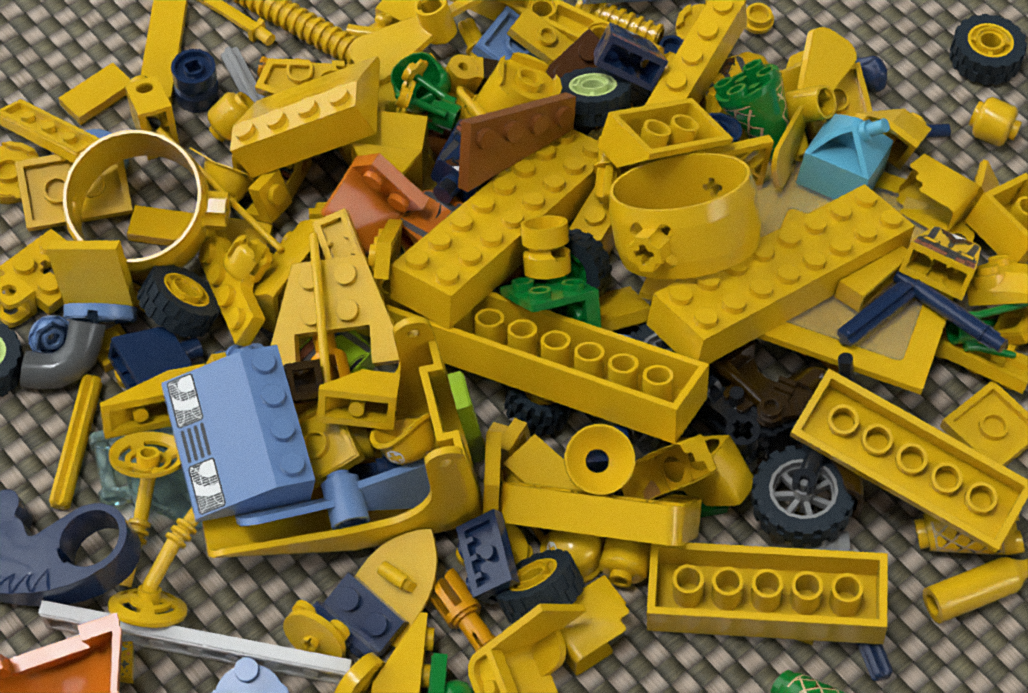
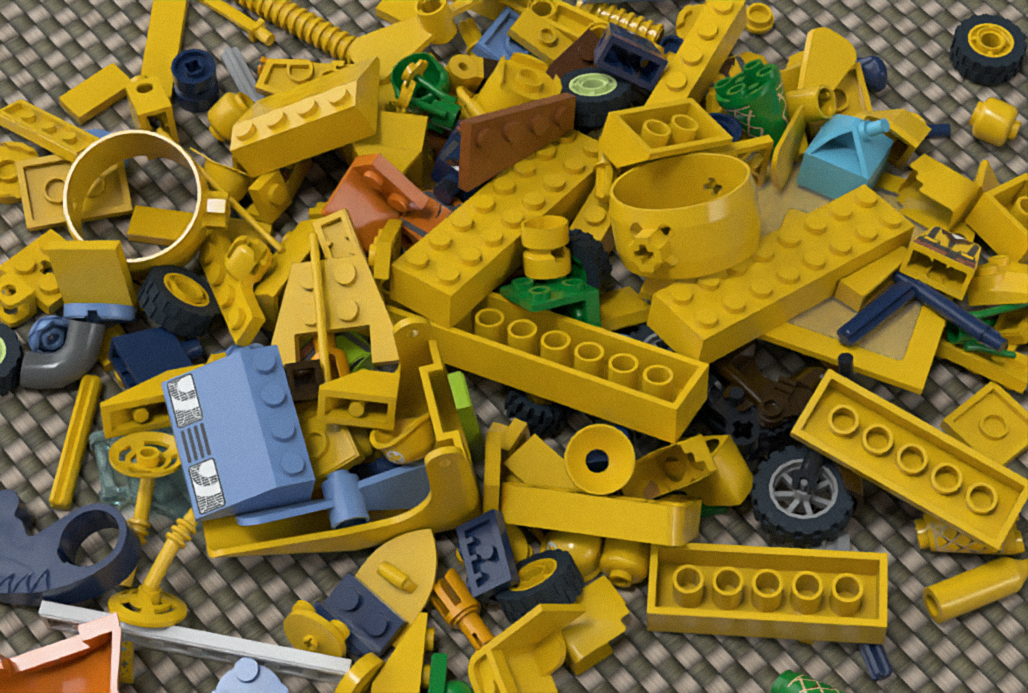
(382, 20): yellow arm -> none

